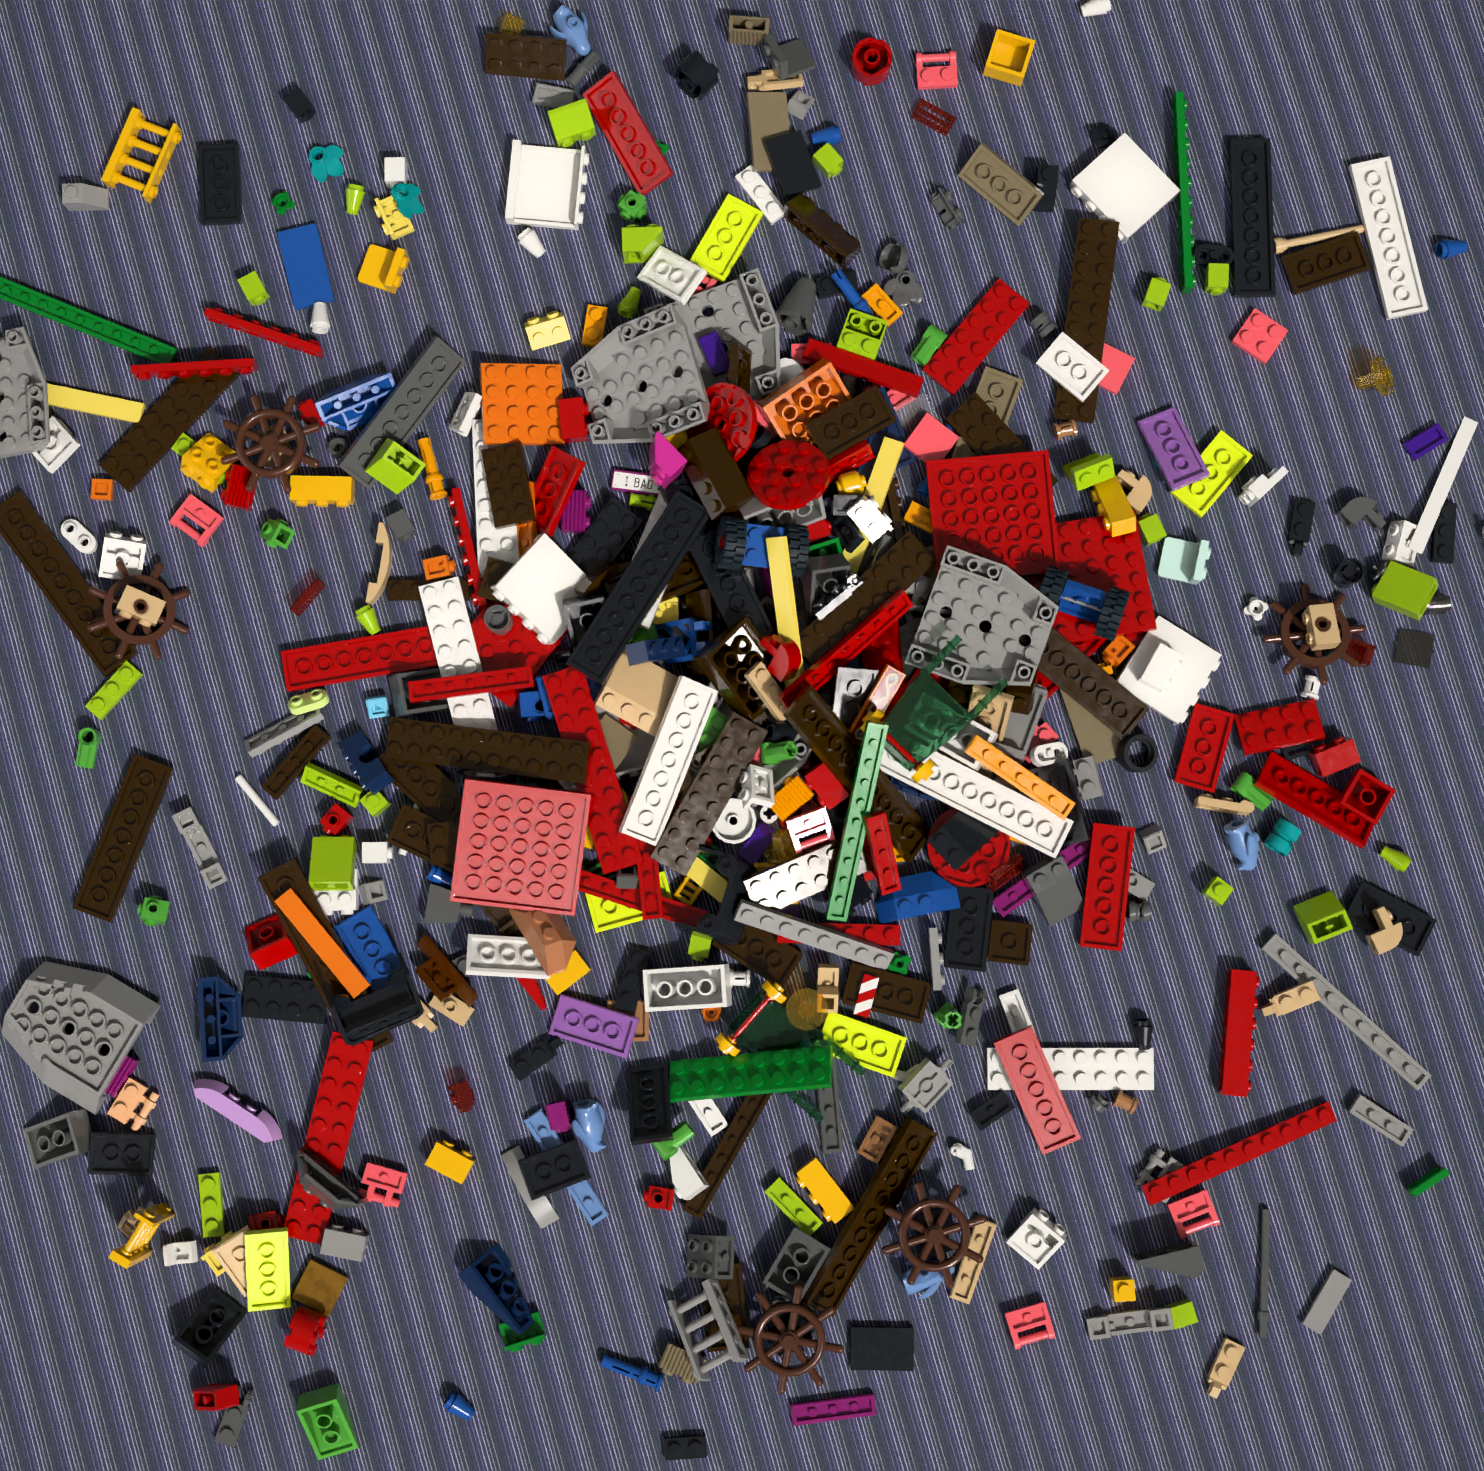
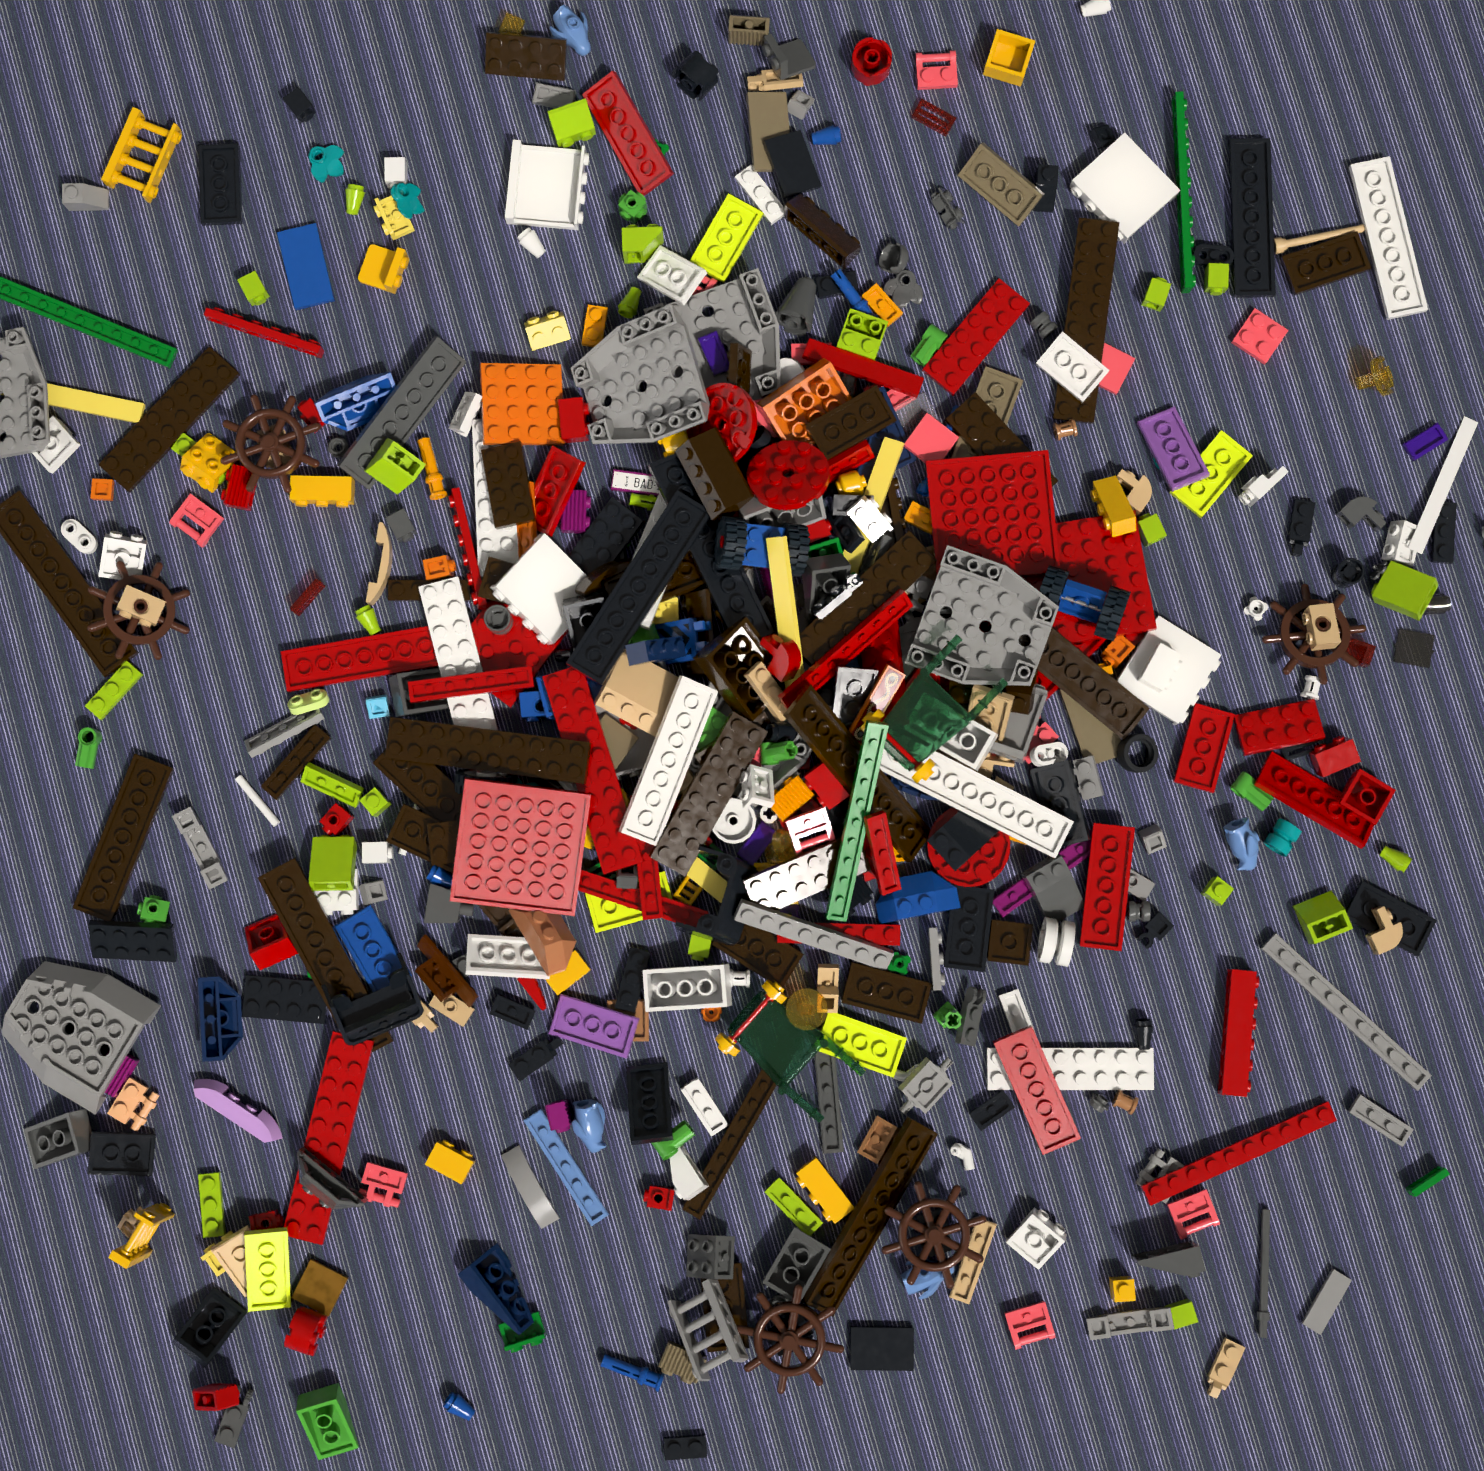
(132, 940): none -> black plate
(180, 1253): white bracket -> none
(186, 369): red plate -> none
(277, 533): bright green brick -> none
(282, 197): green plate -> none
(319, 319): white cone -> none
(322, 942): orange tile -> none
(344, 1243): light grey brick -> none
(373, 774): dark blue arch -> none
(462, 1096): clear red brick -> none
(512, 1012): none -> black plate
(554, 1169): black tile -> none
(582, 68): dark grey axle -> none
(665, 461): dark pink slope -> none
(751, 1074): green plate -> none
(828, 161): lime brick -> none
(833, 1409): magenta tile -> none
(866, 995): sticker -> none
(1005, 872): clear red tile -> none
(1019, 777): light orange tile -> none
(1056, 941): none -> white wheel
(1089, 470): lime bracket -> none
(1157, 927): none -> black plate
(1184, 560): light aqua bracket -> none
(1224, 805): tan hinge -> none
(1291, 999): tan hinge -> none
(1450, 248): blue cone -> none

